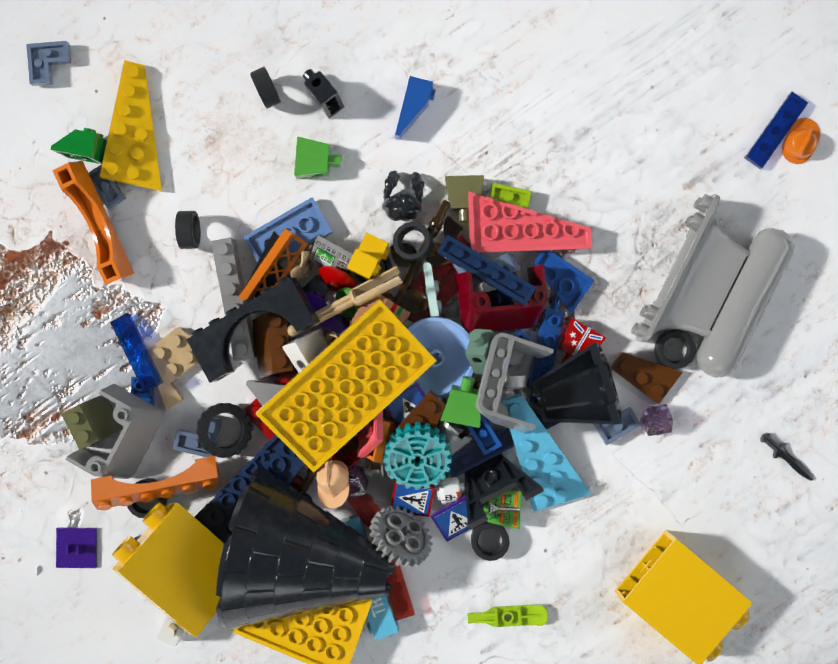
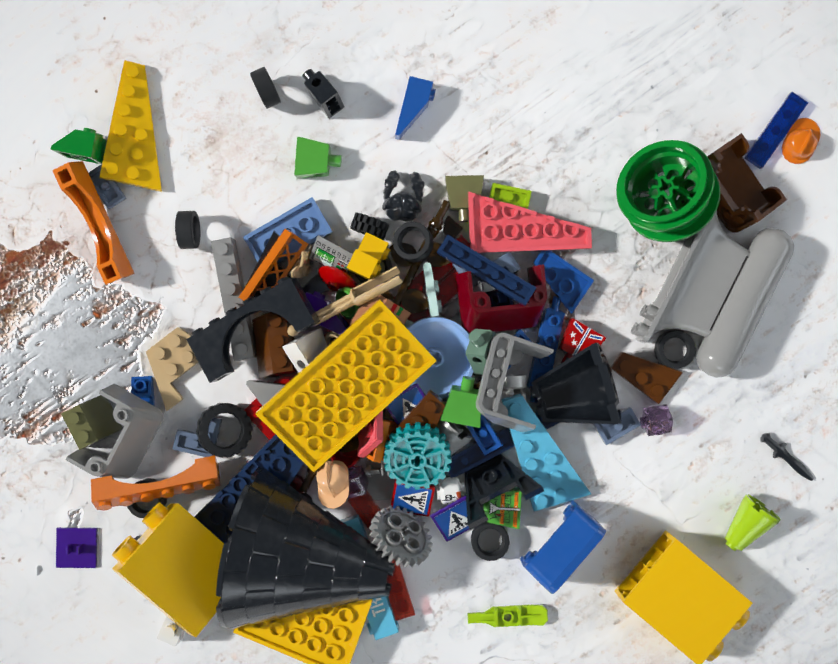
(42, 56): sand blue plate -> none
(136, 352): clear blue tile -> none
(364, 223): none -> black tyre
(565, 548): none -> blue windscreen
(681, 216): none -> green wheel
(741, 195): none -> reddish brown windscreen
(750, 523): none -> lime cone

